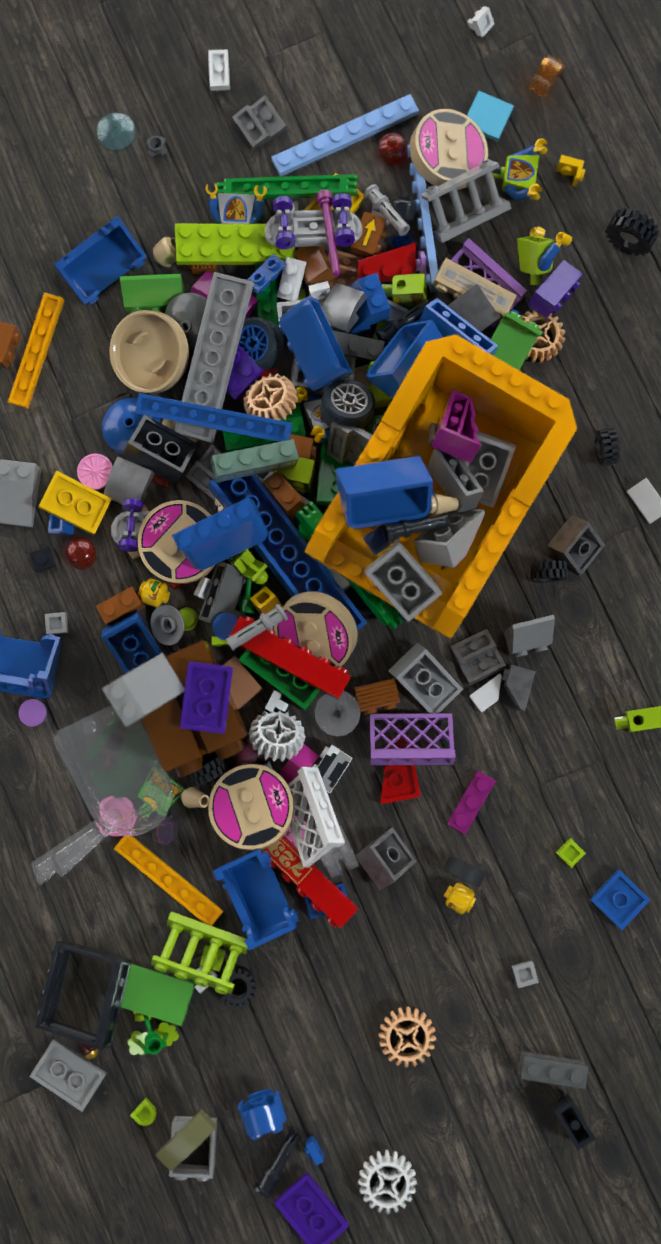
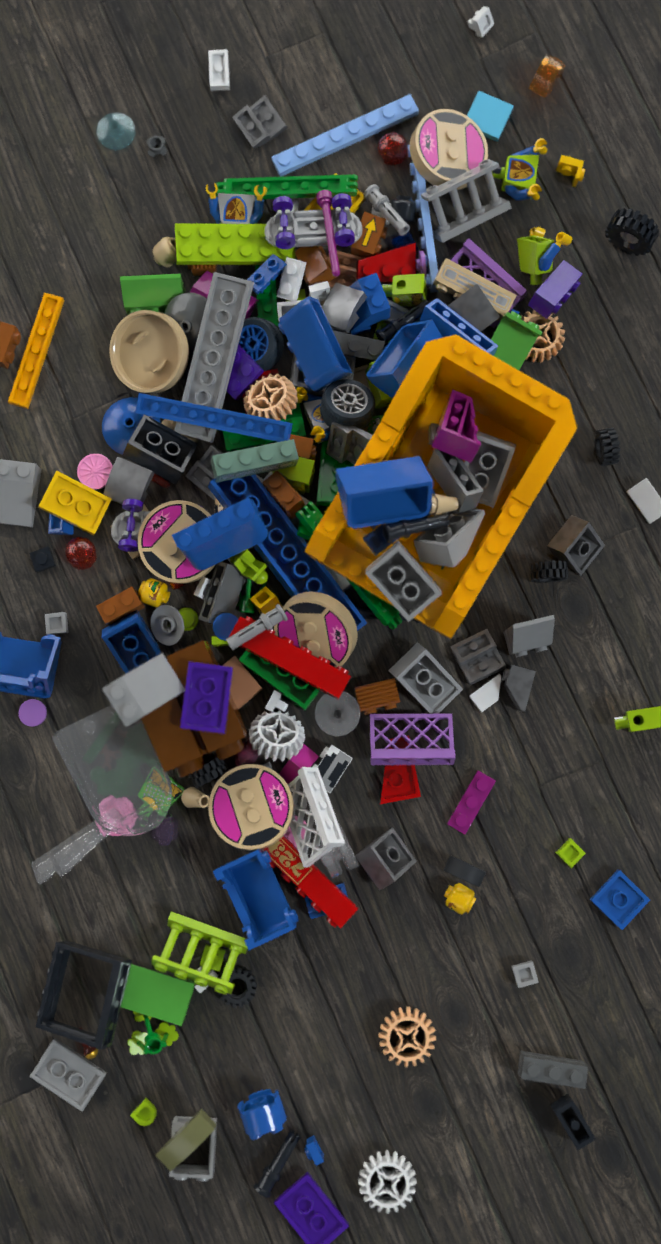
(100, 261): blue windscreen -> none
(168, 879): light orange tile -> none

